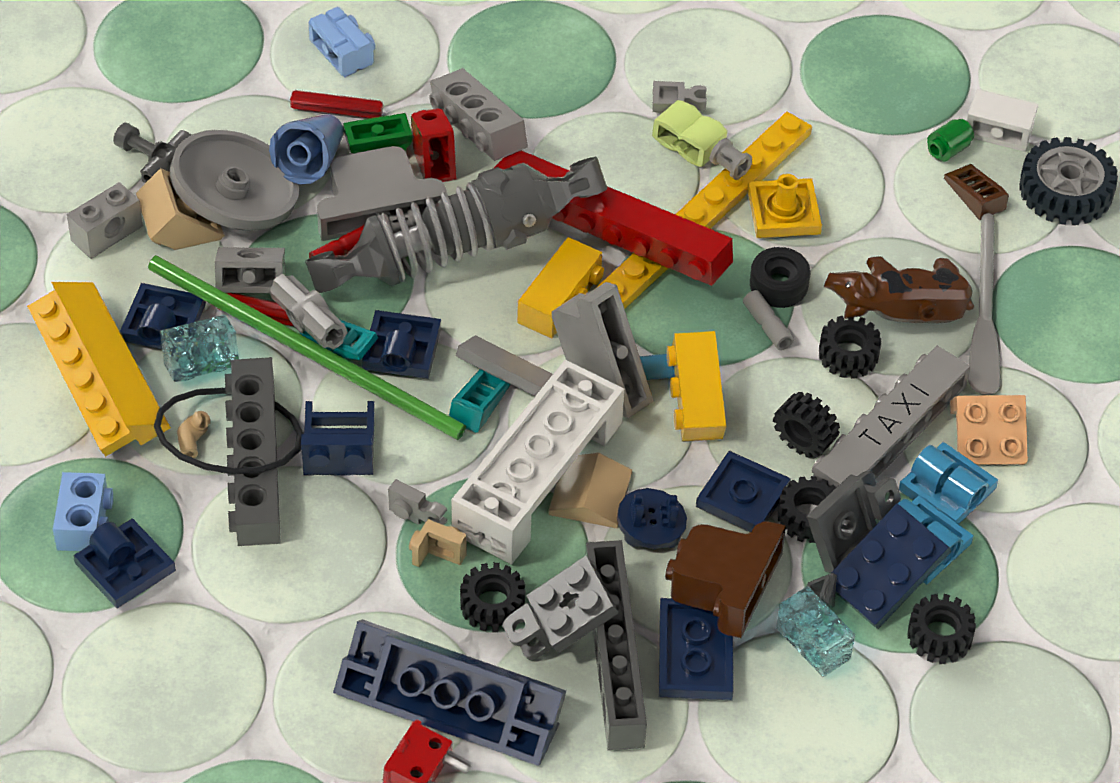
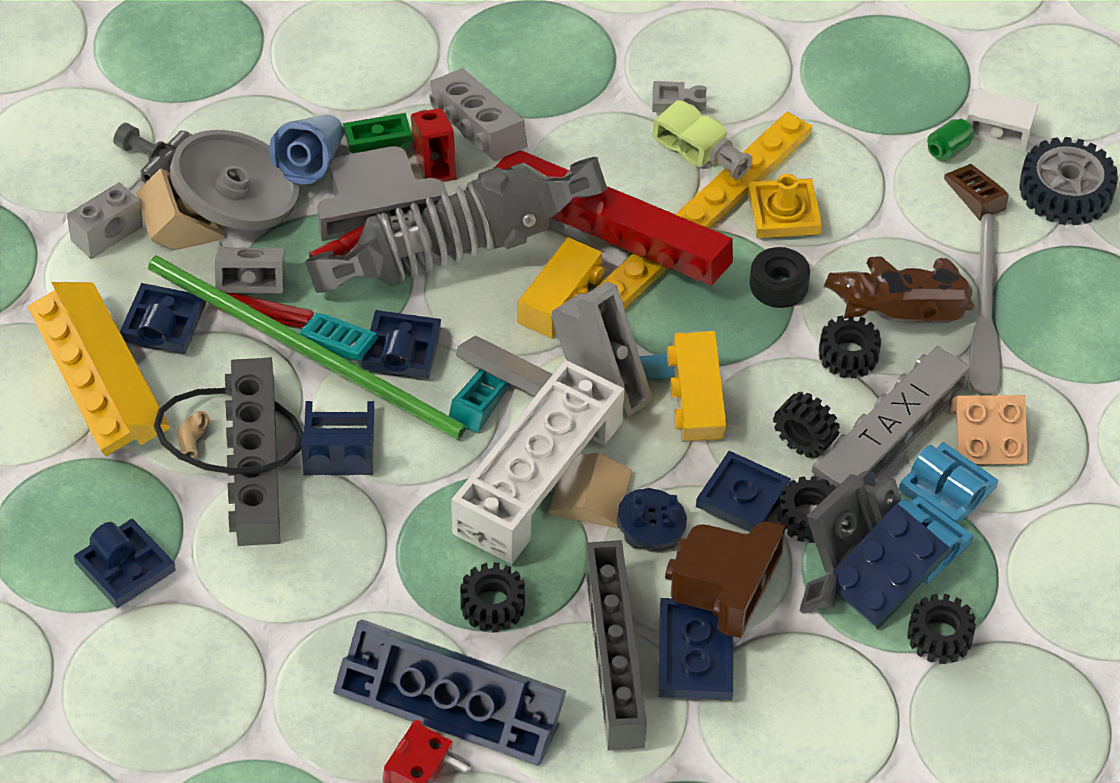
(80, 509): light blue brick -> none
(205, 344): clear light blue brick -> none
(308, 311): light grey piece -> none
(336, 104): red axle -> none
(342, 41): light blue brick -> none
(412, 504): light grey plate -> none
(440, 541): tan bracket -> none
(550, 617): plate -> none
(770, 322): light grey piece -> none
(815, 631): clear light blue brick -> none

